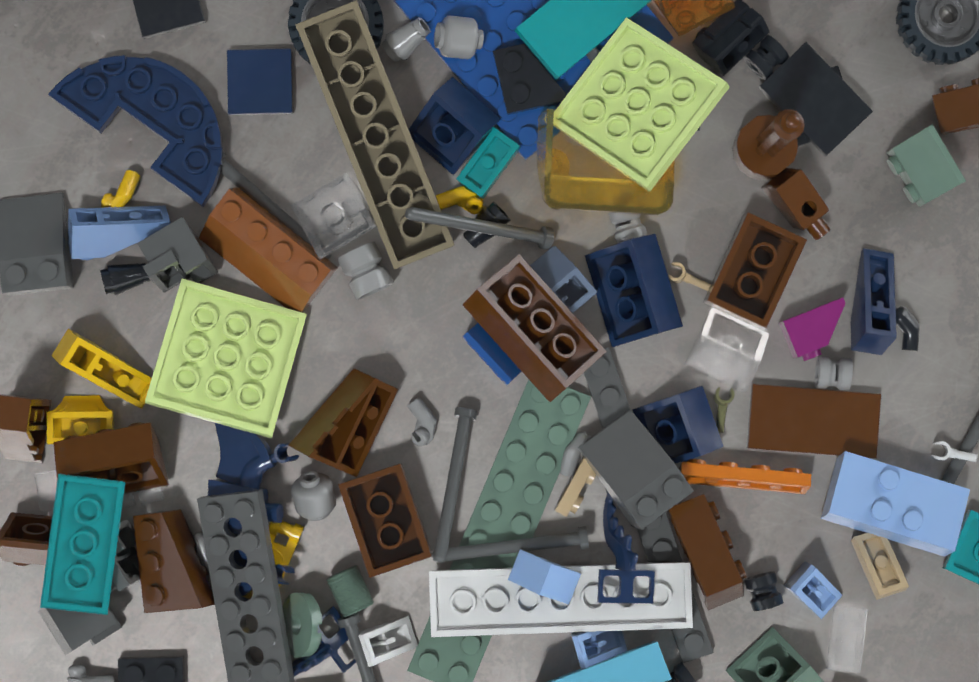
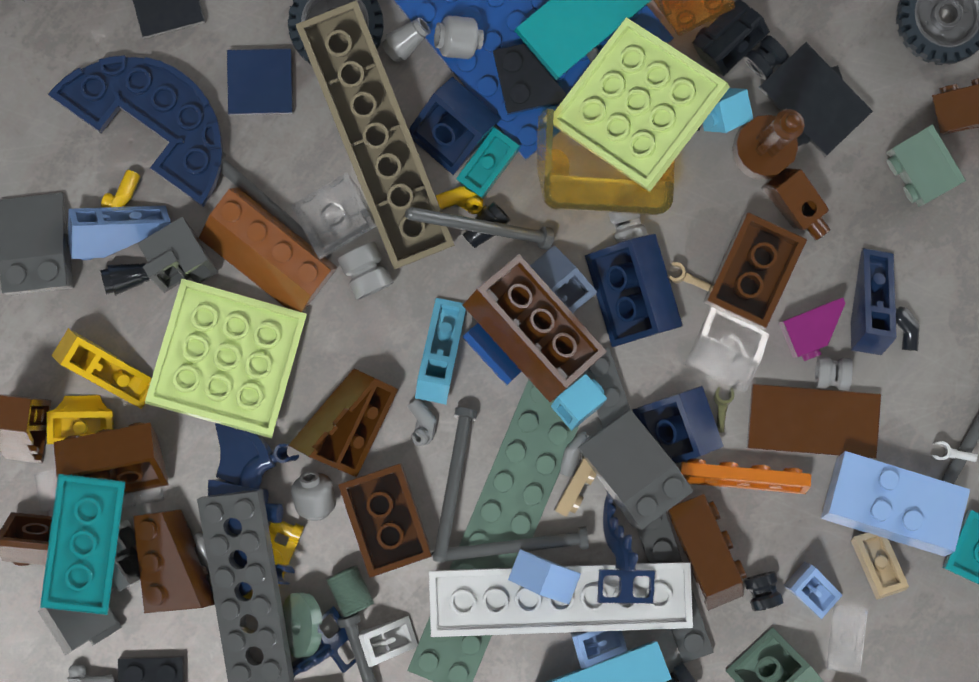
(440, 351): none -> medium azure slope
(579, 401): none -> medium azure brick
(730, 112): none -> medium azure brick

